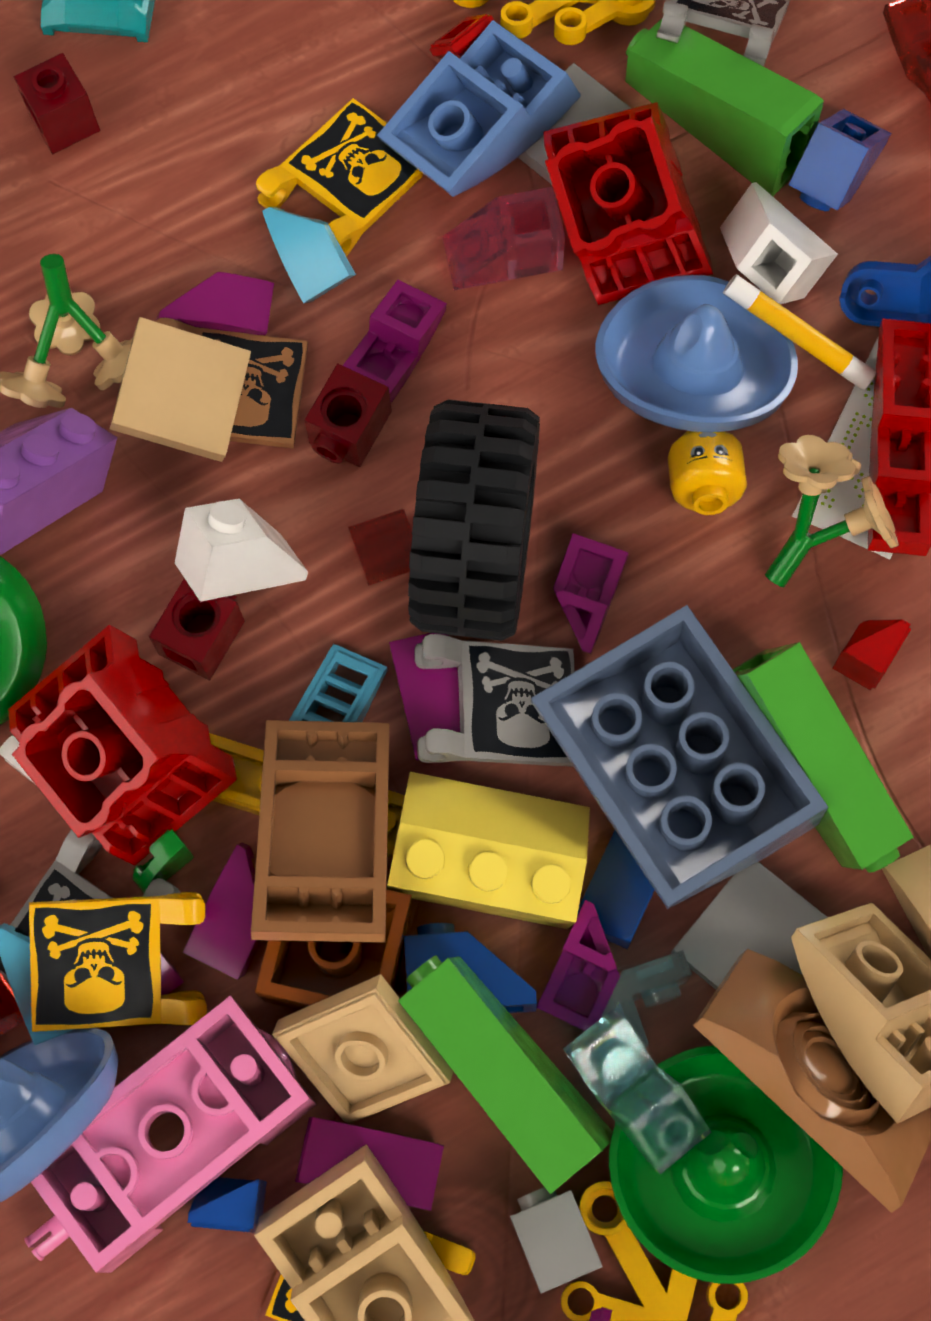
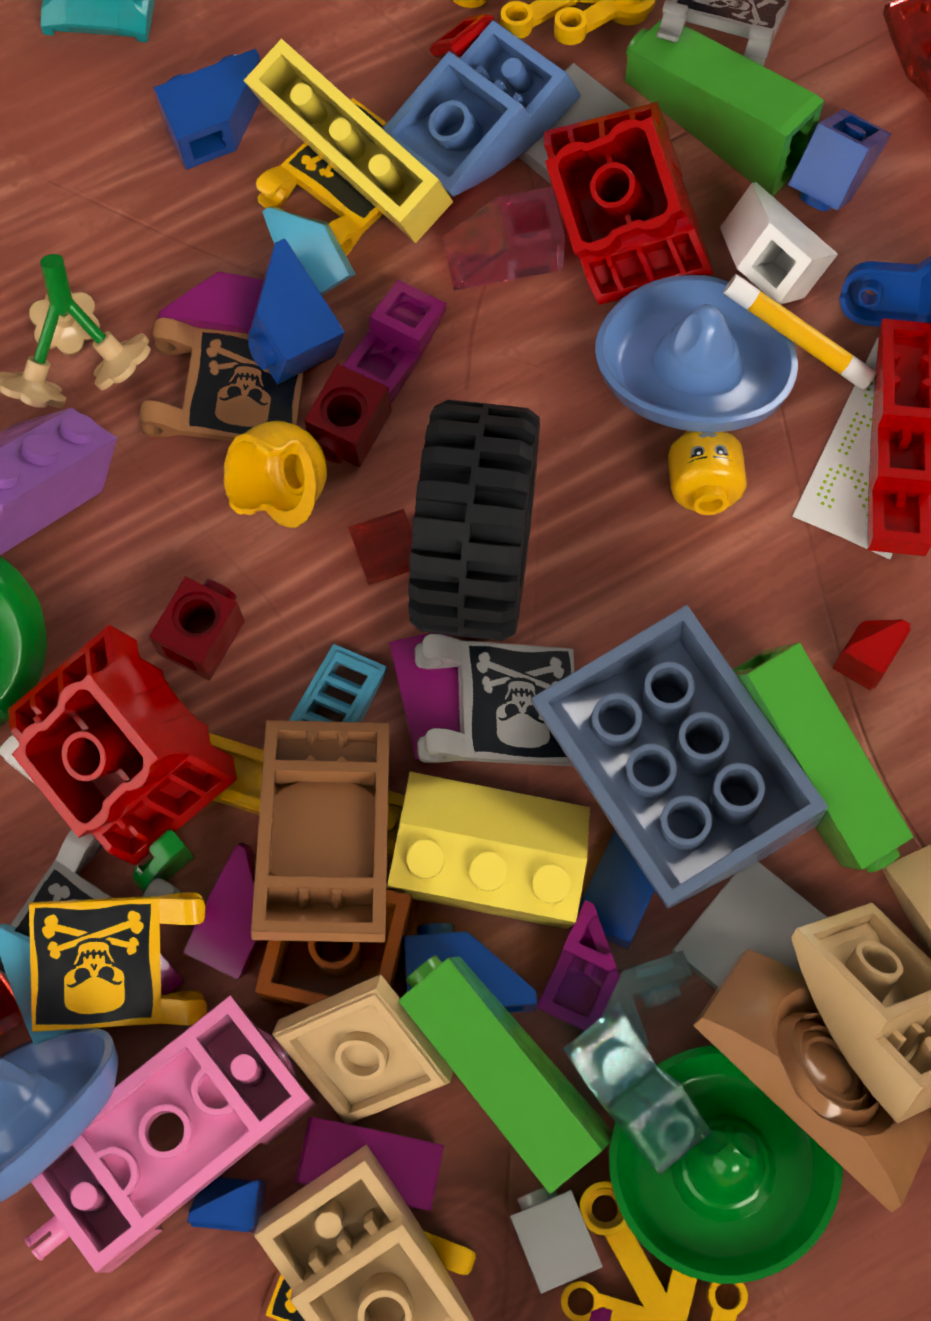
(57, 103): dark red brick -> none
(180, 390): tan tile -> none
(209, 108): none -> blue slope
(233, 551): white slope -> none
(275, 471): none -> yellow helmet
(291, 319): none -> blue slope
(349, 140): none -> light yellow brick
(588, 586): magenta slope -> none
(819, 468): tan plant -> none

